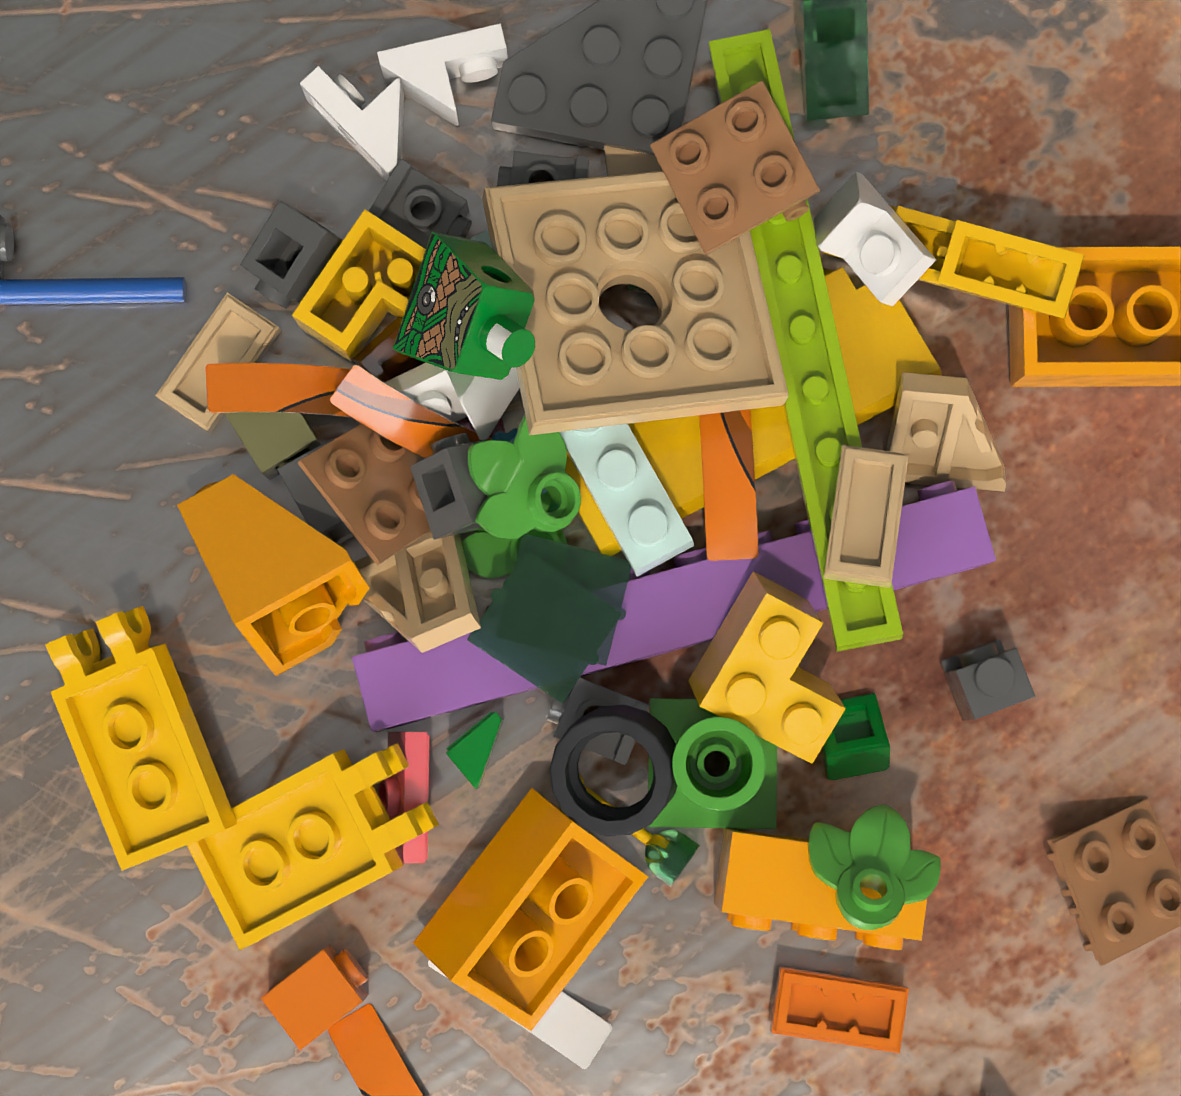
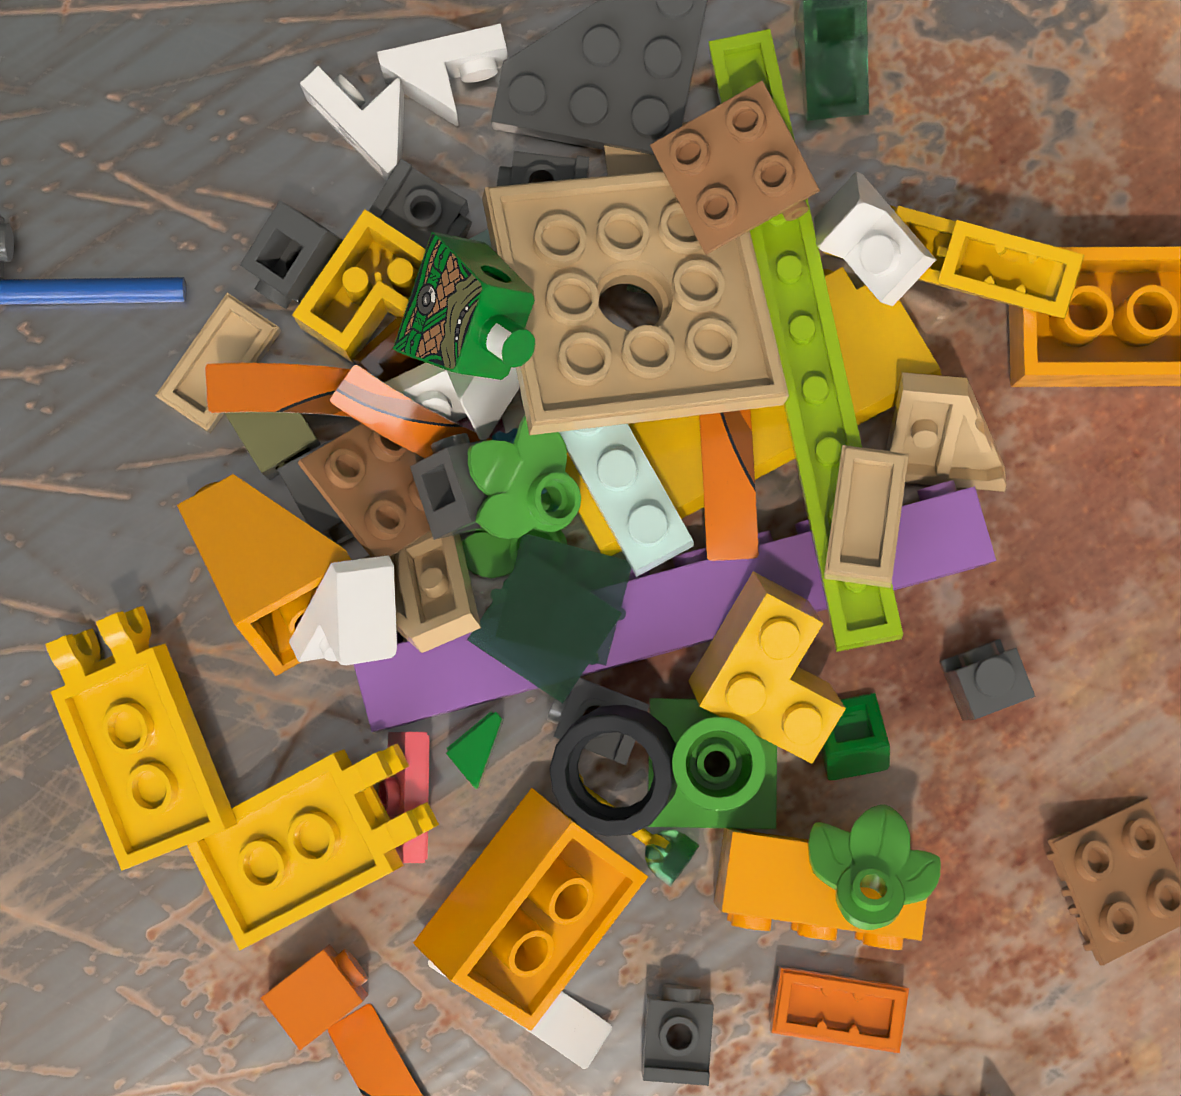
(350, 614): none -> white slope
(677, 1064): none -> dark grey brick

